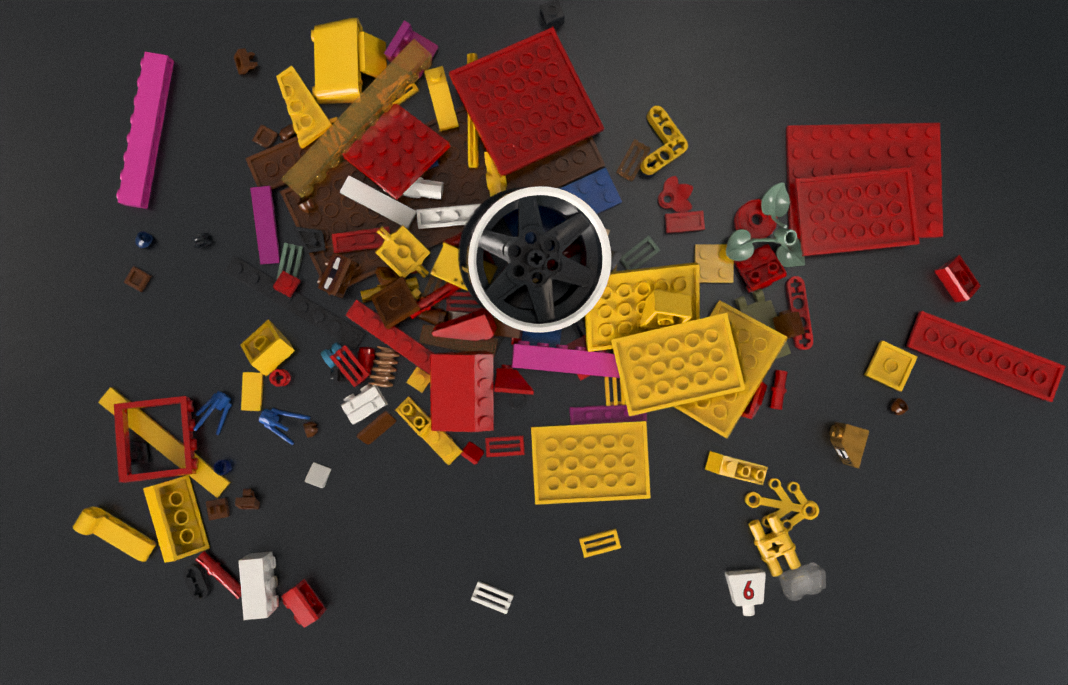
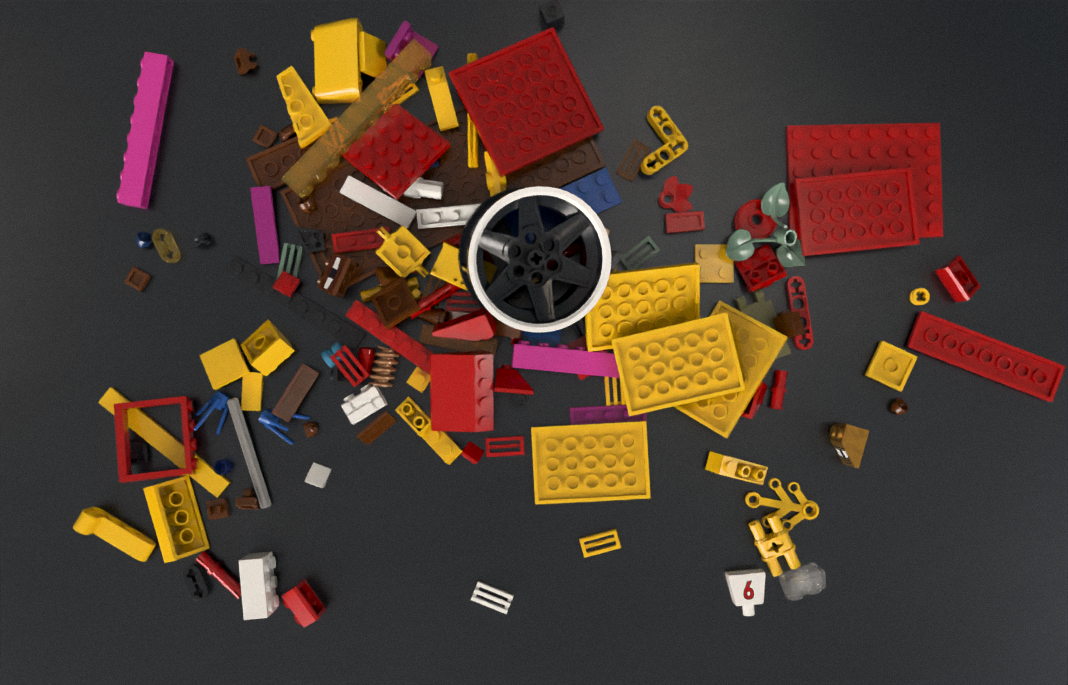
(162, 248): none -> clear yellow beam
(224, 364): none -> yellow tile
(249, 453): none -> light grey axle
(275, 373): red bush -> none
(295, 393): none -> reddish brown plate
(665, 310): yellow slope -> none
(913, 296): none -> yellow bush

